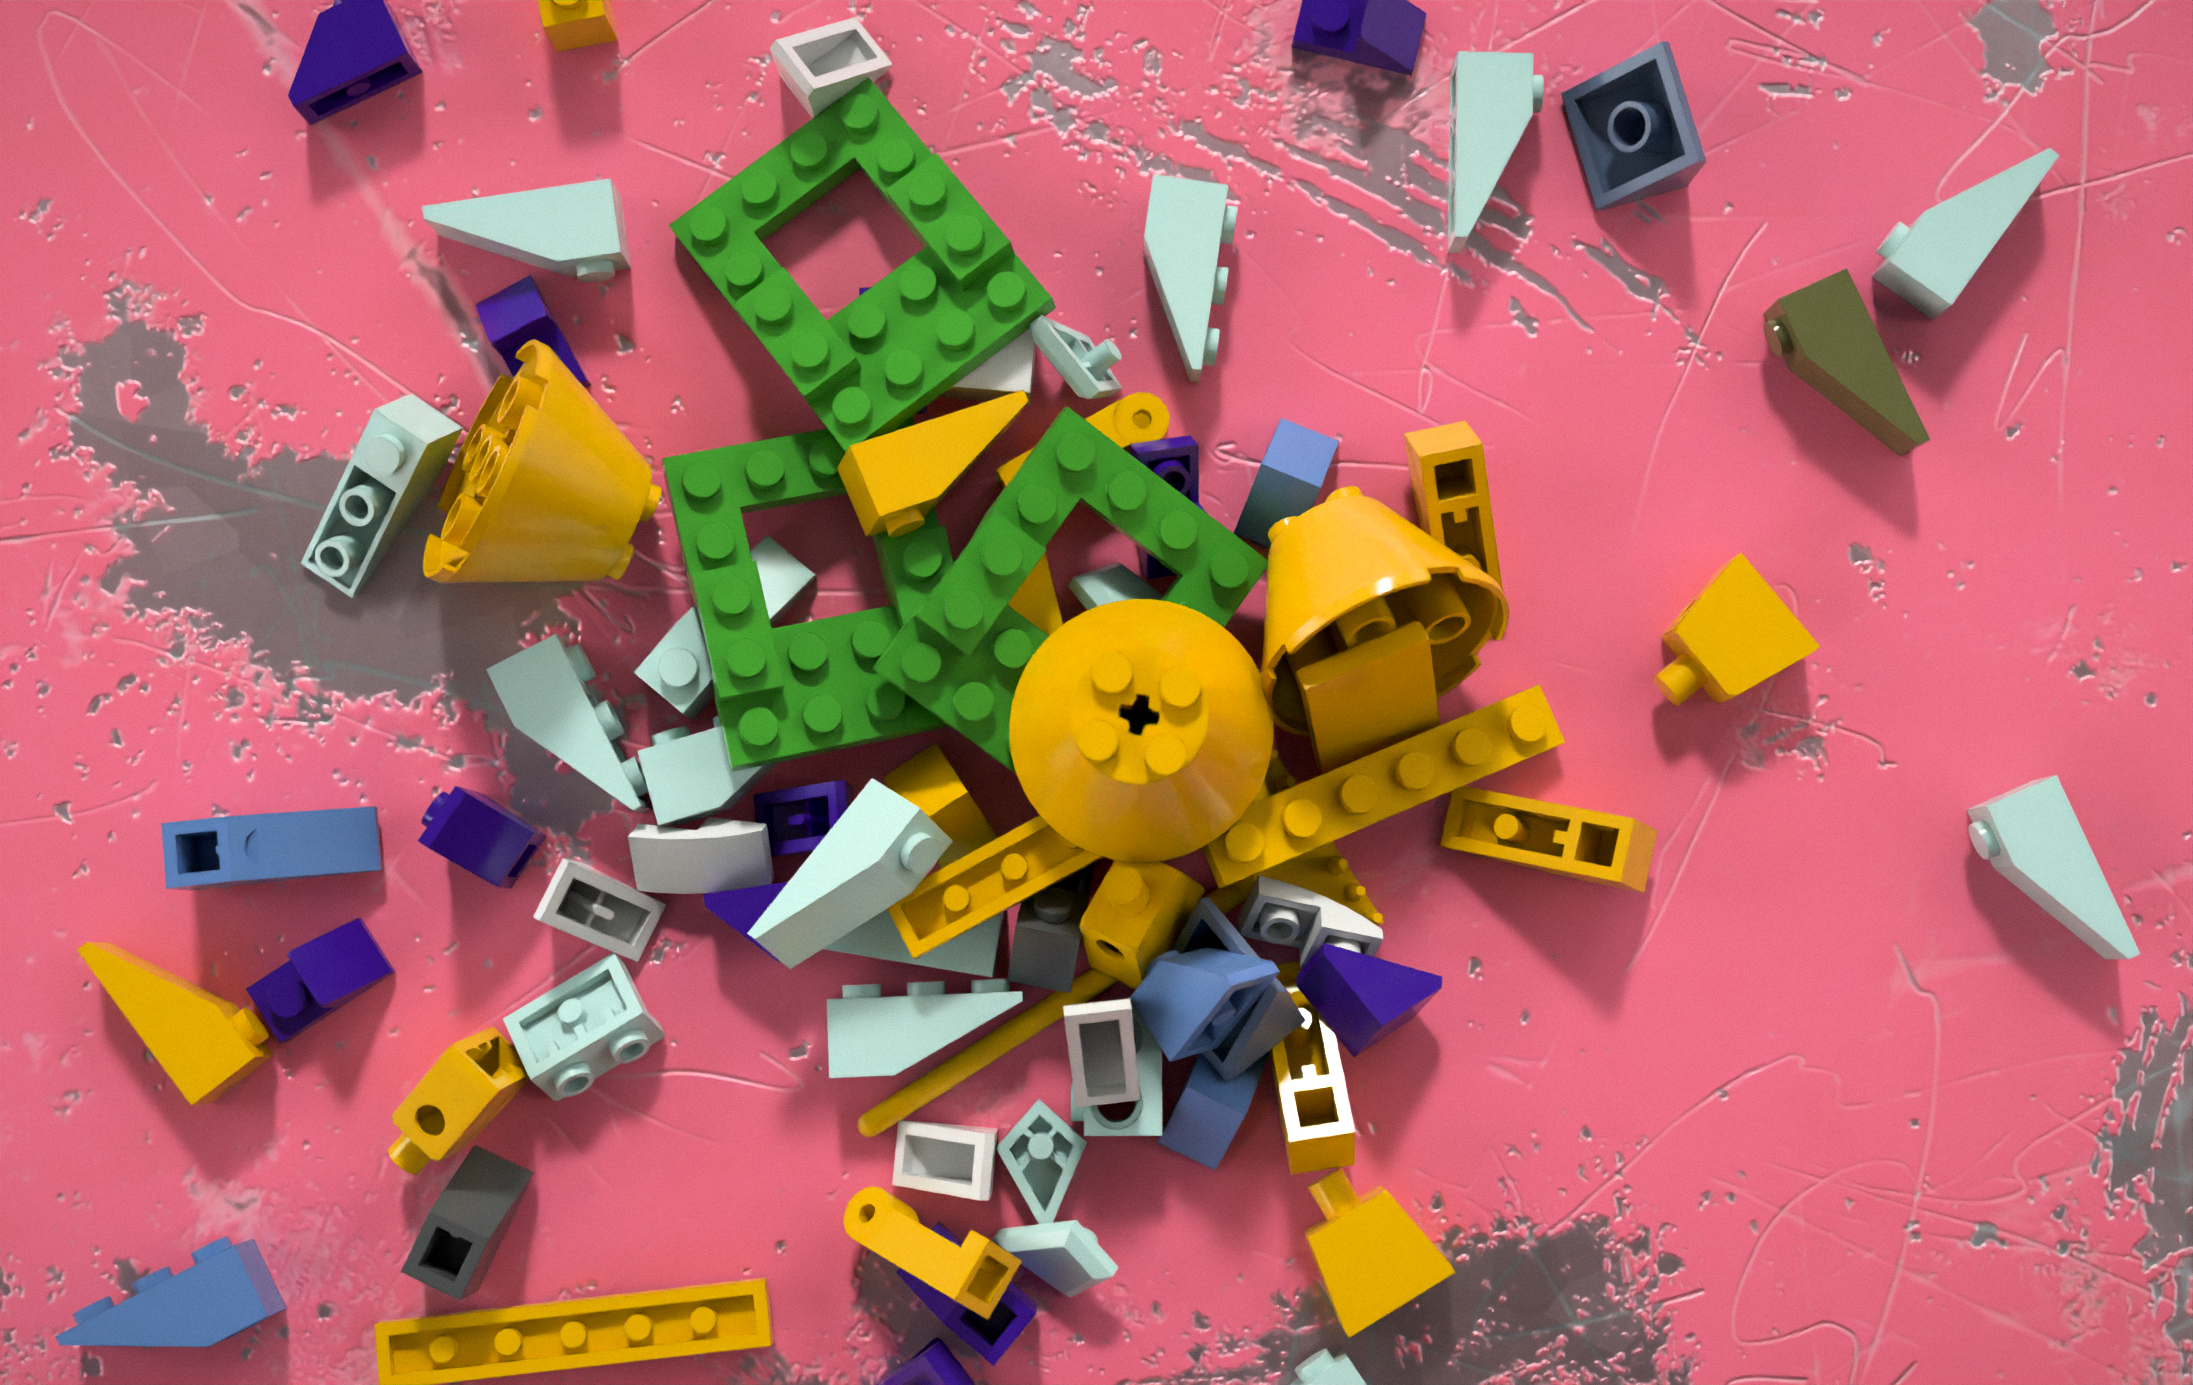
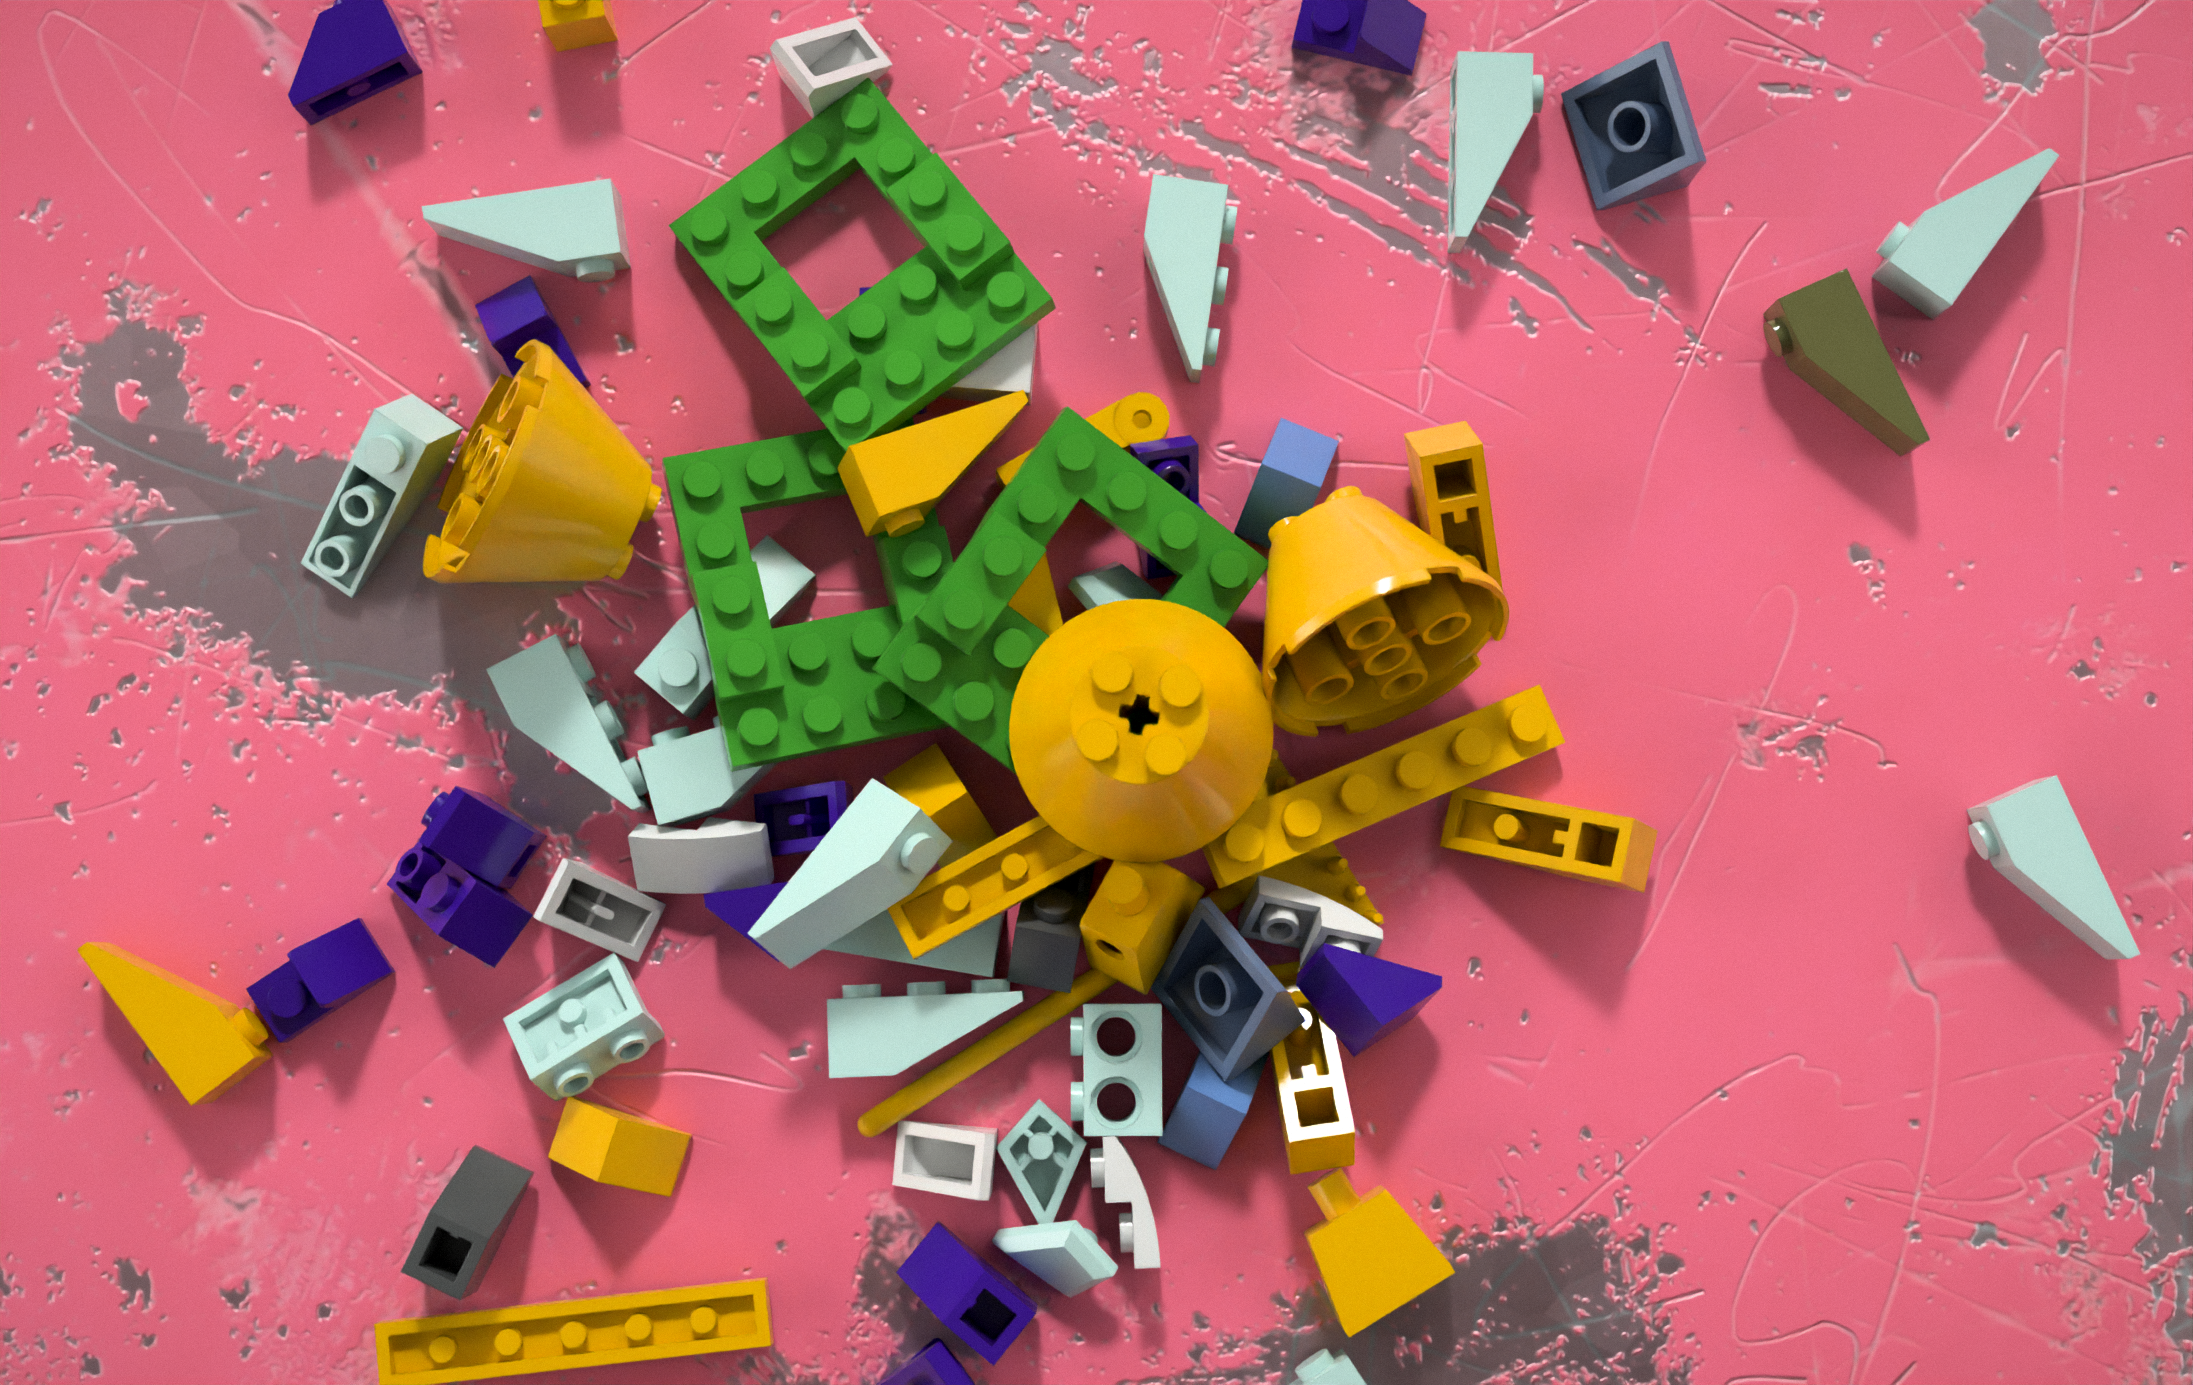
(195, 1308): medium blue slope -> none
(270, 847): medium blue slope -> none
(457, 1099): yellow torso -> none
(459, 904): none -> dark purple slope
(619, 1147): none -> yellow slope
(968, 1274): yellow leg -> none
(1077, 358): light aqua piece -> none
(1102, 1052): white slope -> none
(1116, 1172): none -> white slope
(1199, 997): medium blue slope -> none
(1369, 696): yellow tile -> none
(1731, 637): yellow torso -> none

